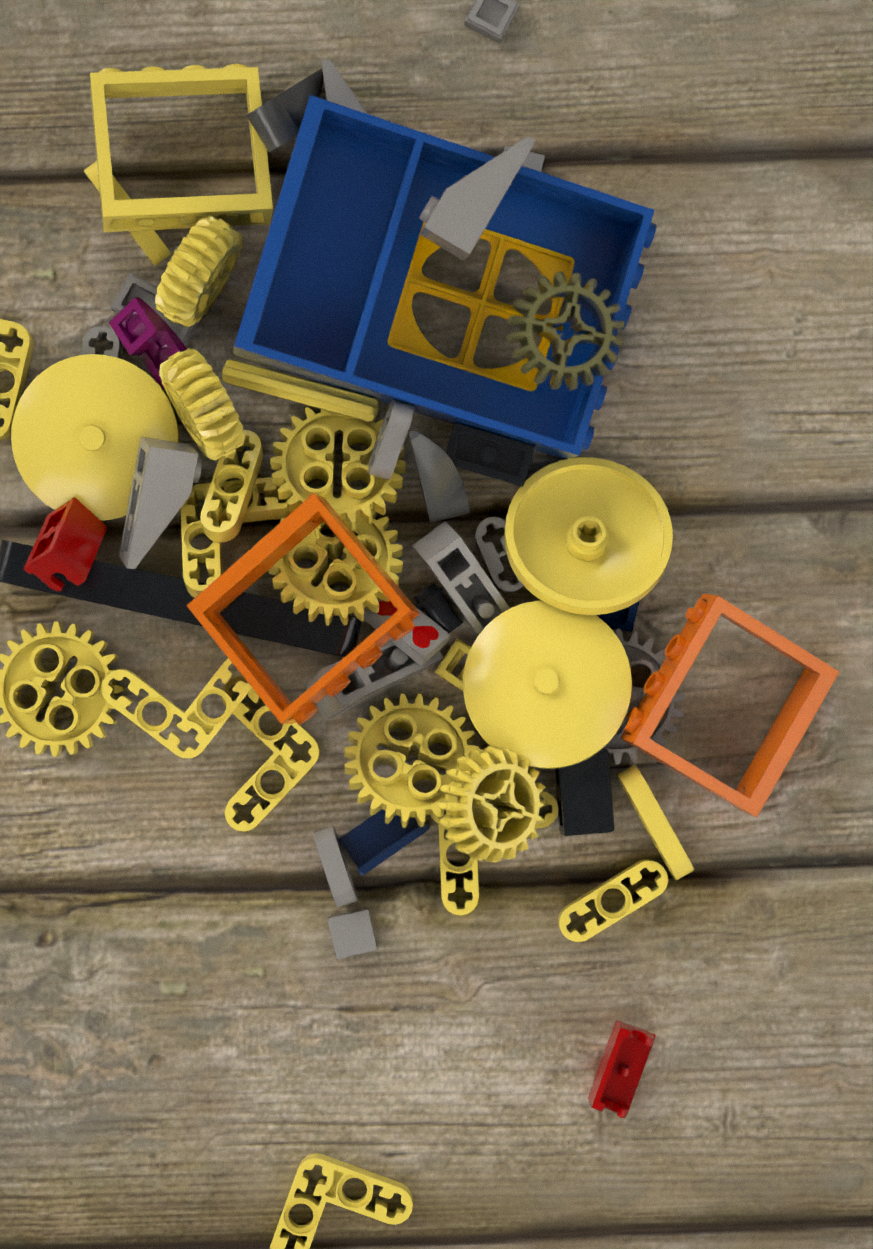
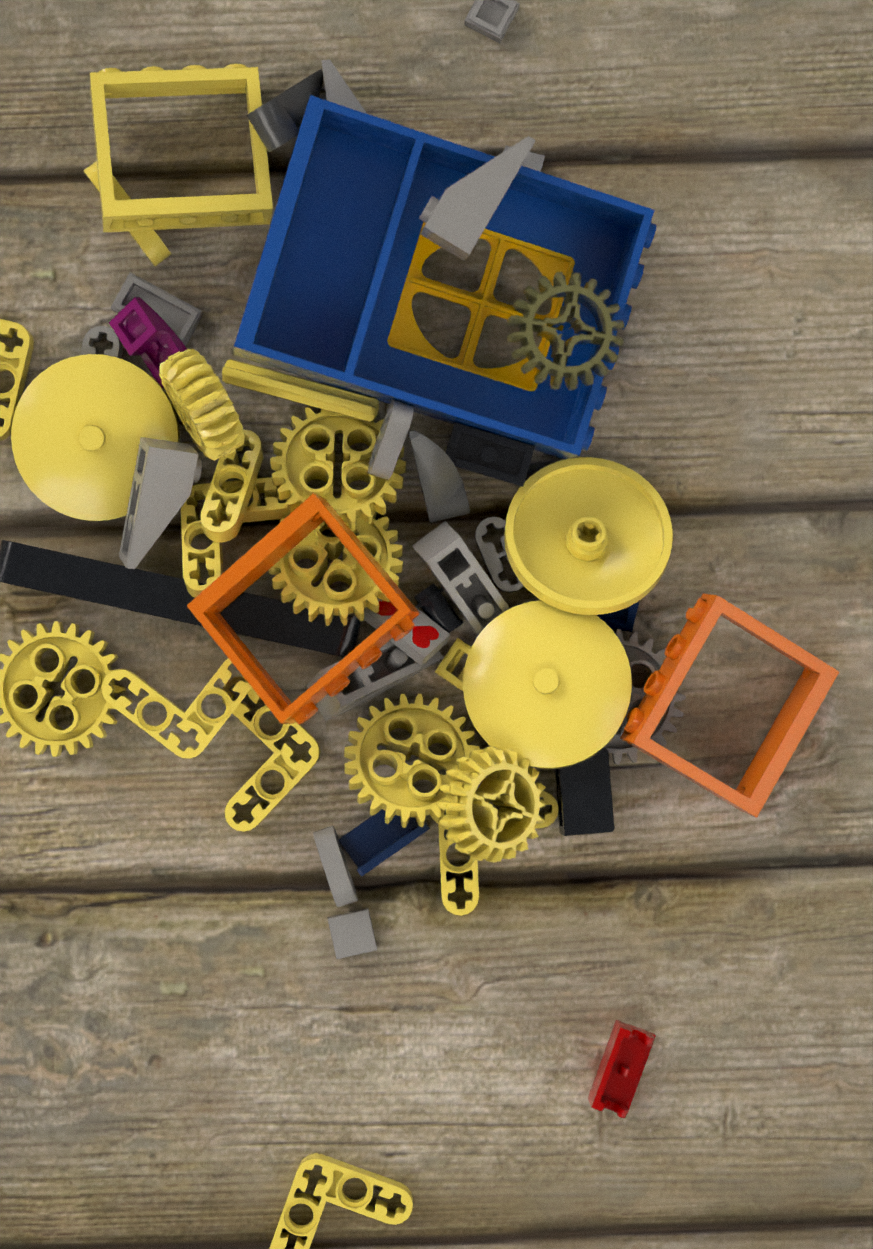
(66, 545): red hinge -> none
(198, 271): light yellow gear -> none
(634, 875): light yellow beam -> none
(655, 822): light yellow beam -> none

